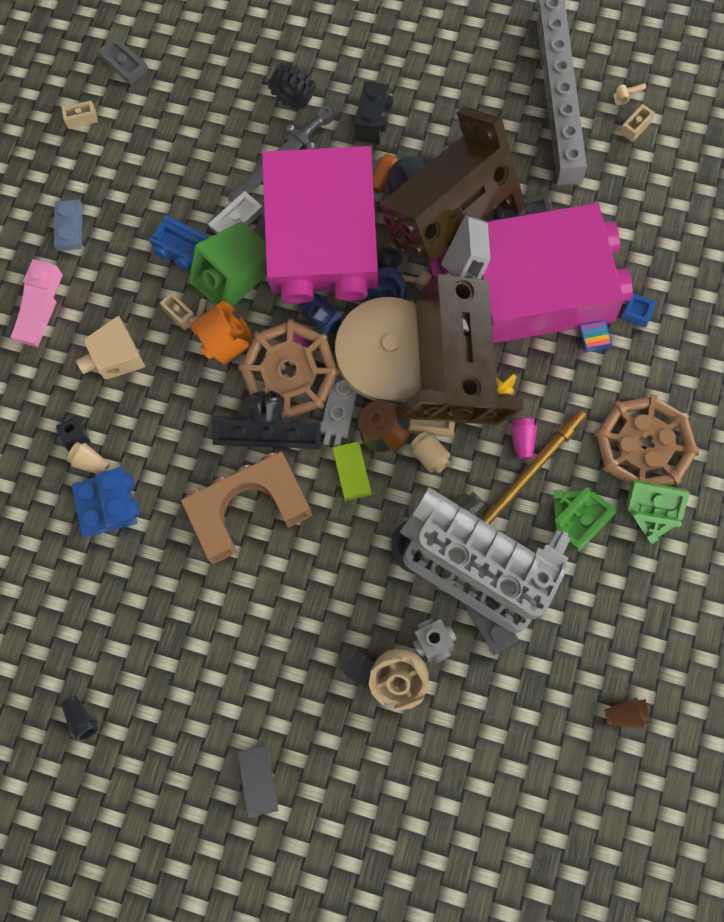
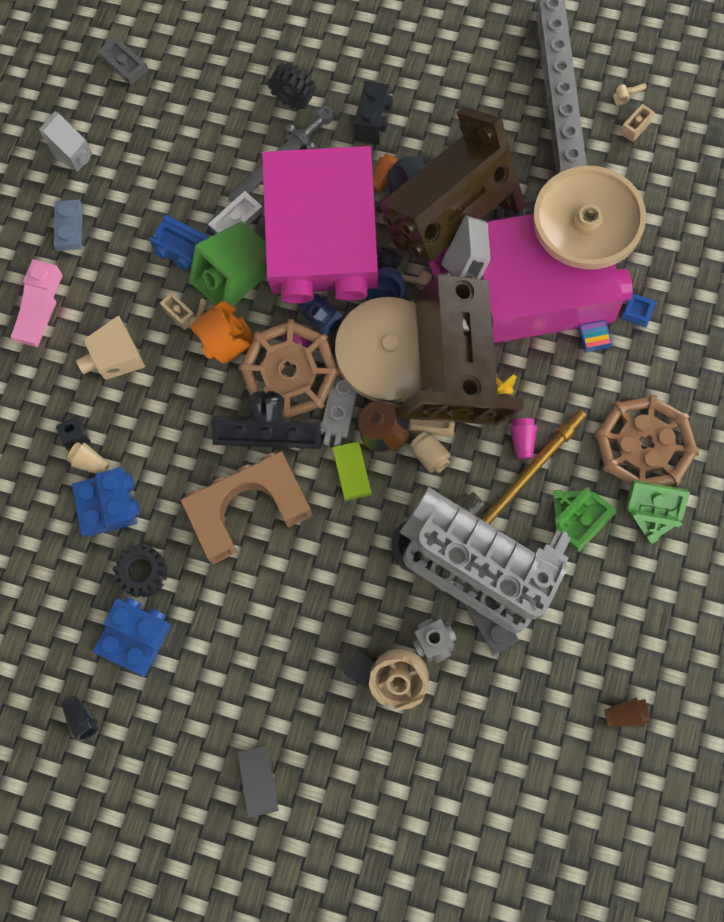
(65, 142): none -> light grey slope
(79, 114): tan piece -> none
(128, 559): none -> black tyre
(132, 636): none -> blue plate
(589, 217): none -> tan dish

